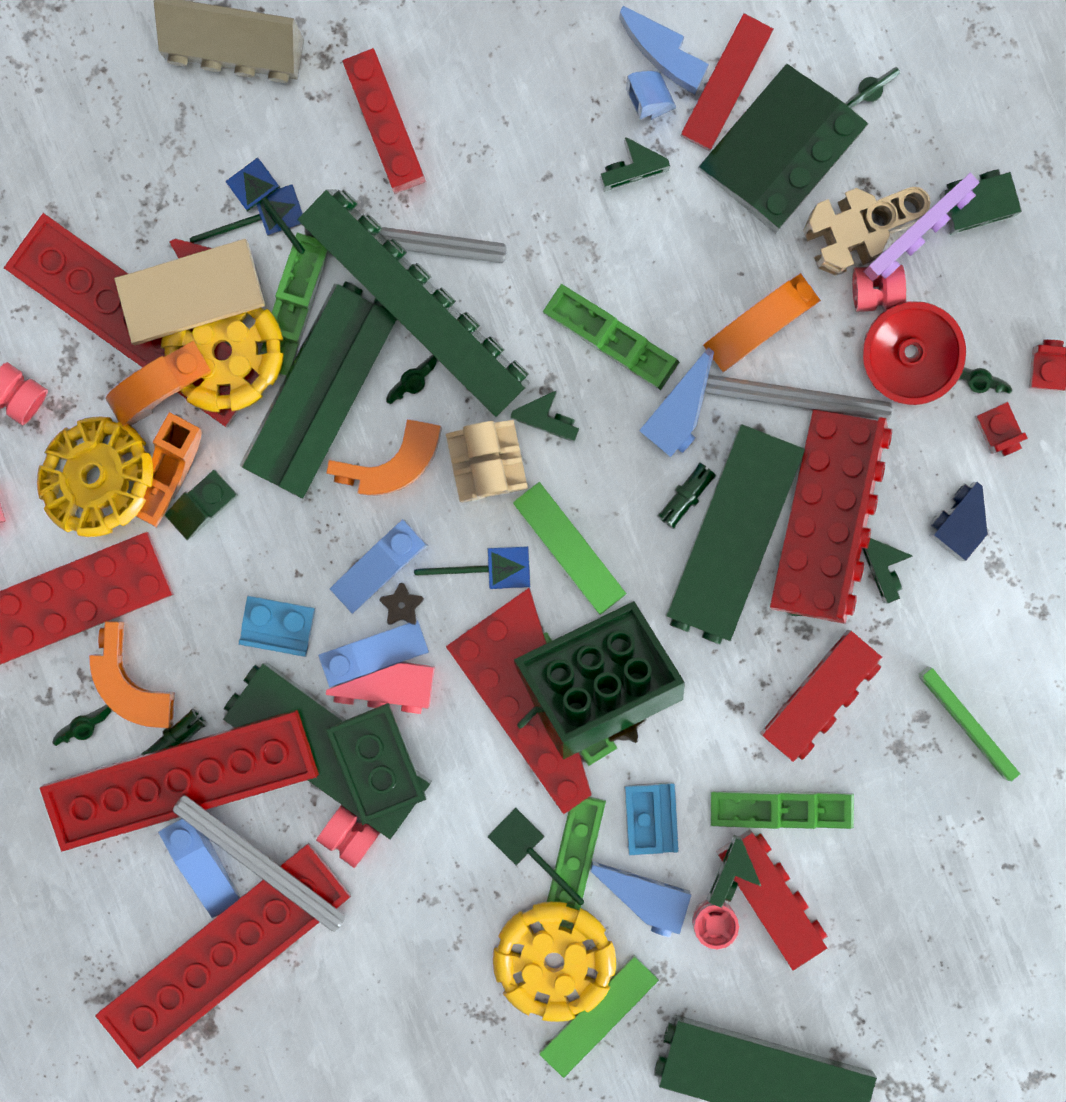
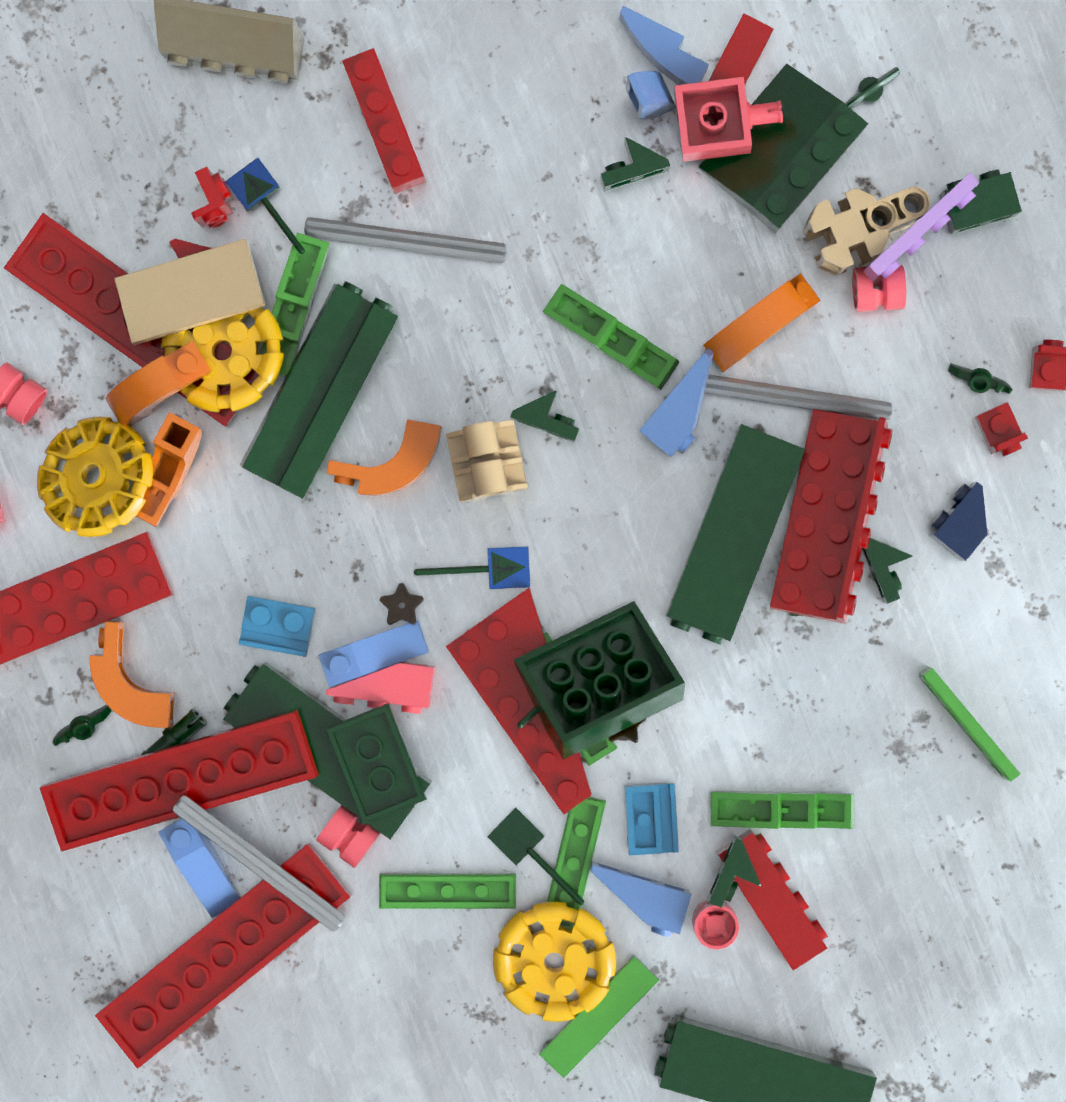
(200, 504): dark green slope -> none
(216, 192): none -> red bracket
(284, 202): piece -> none
(378, 566): medium blue slope -> none
(412, 380): dark green piece -> none
(413, 300): dark green brick -> none
(447, 891): none -> bright green tile
(569, 548): bright green slope -> none
(686, 495): dark green pin -> none
(735, 118): none -> coral brick
(821, 695): red brick -> none
(937, 359): red dish -> none

